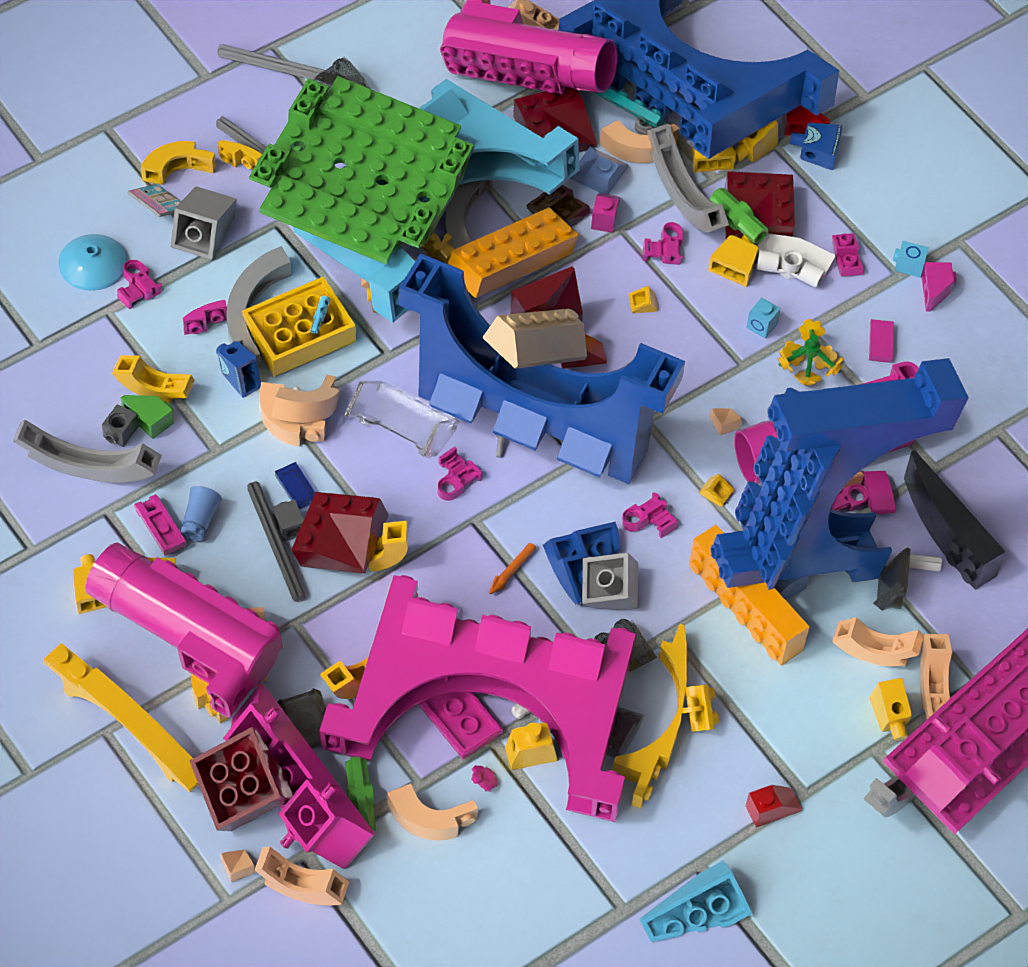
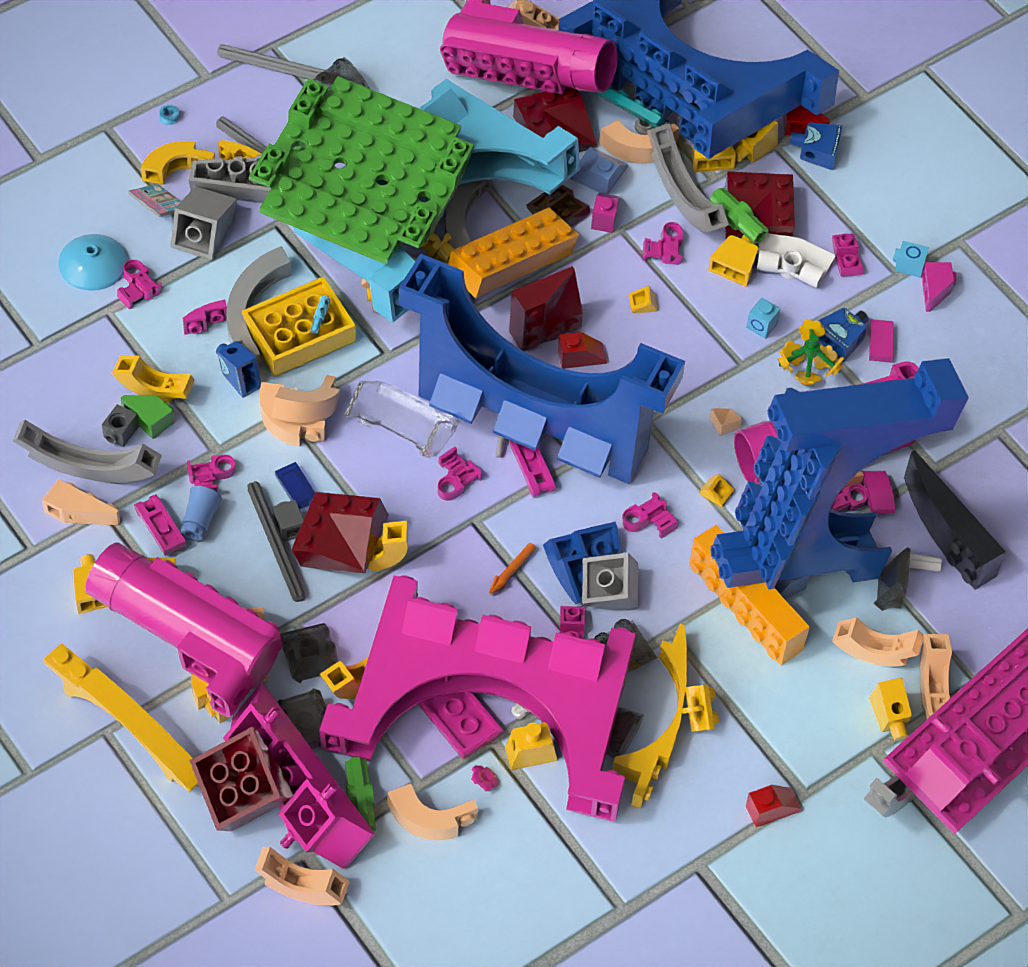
(72, 505): none -> light nougat slope
(170, 109): none -> medium azure bush
(206, 473): none -> dark pink piece
(228, 177): none -> light grey wedge
(237, 864): light nougat slope -> none
(309, 651): none -> clear smoke slope
(533, 468): none -> dark pink plate
(538, 337): tan slope -> none
(572, 620): none -> dark pink slope
(702, 903): medium azure wedge -> none
(844, 331): none -> blue torso

